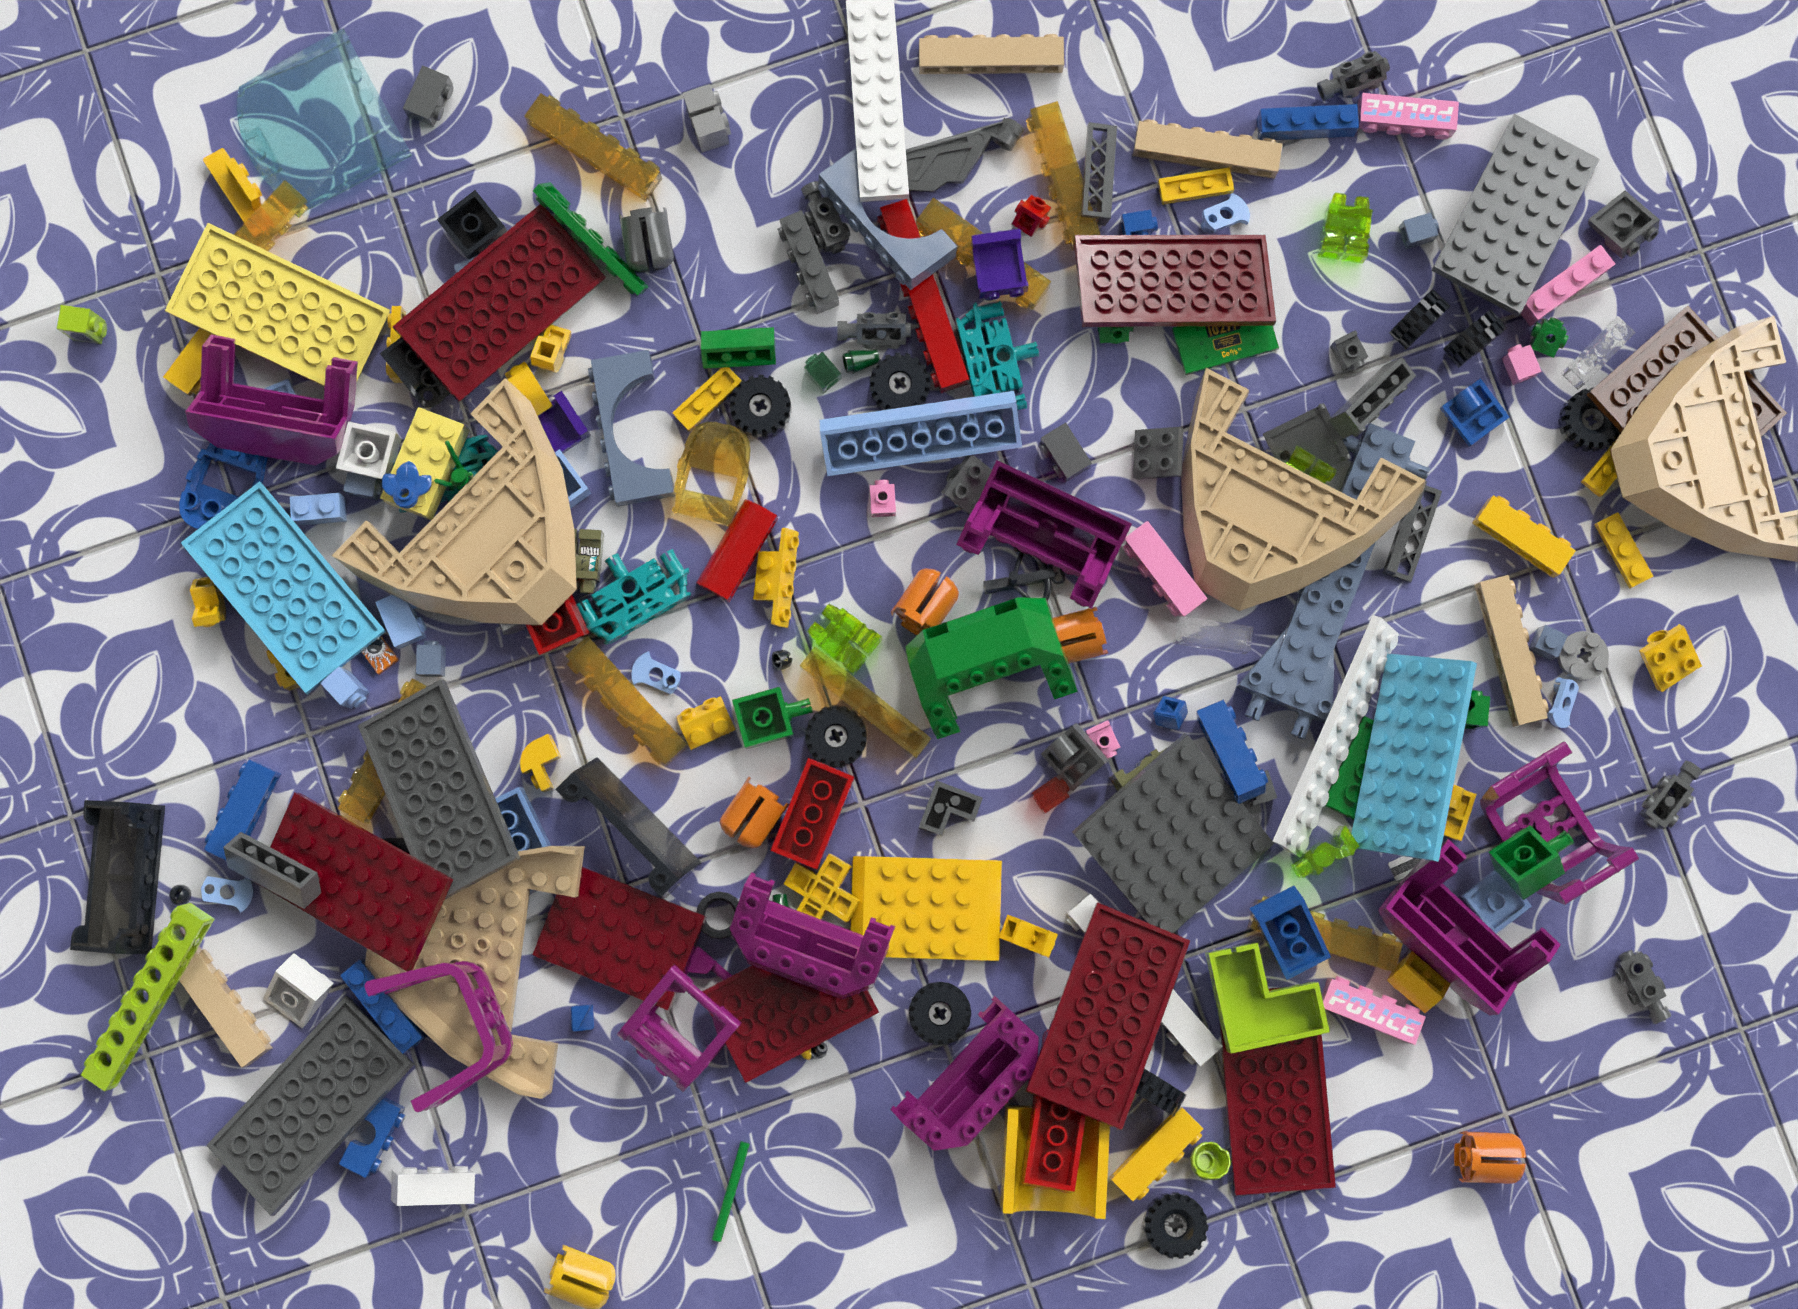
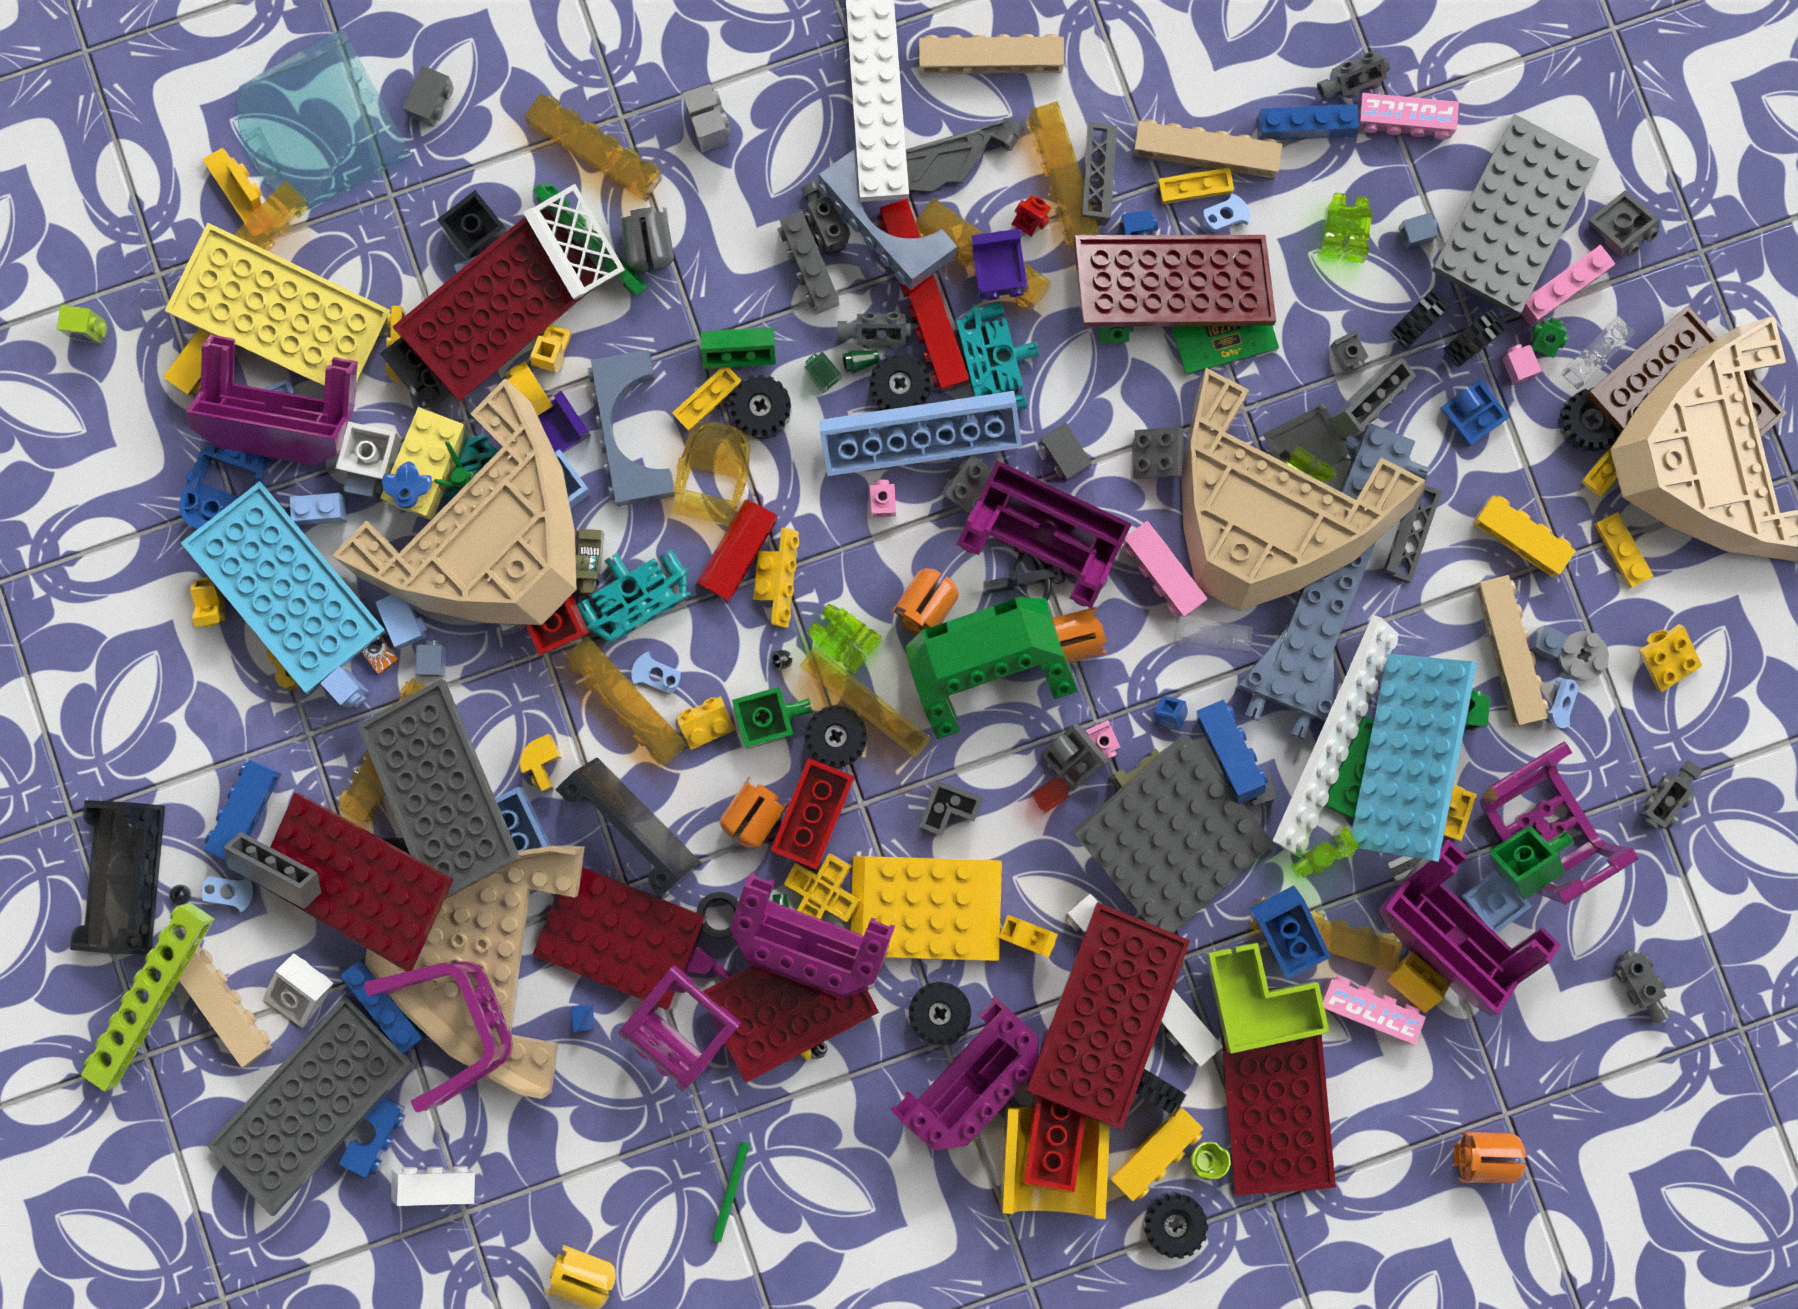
(555, 251): none -> white fence

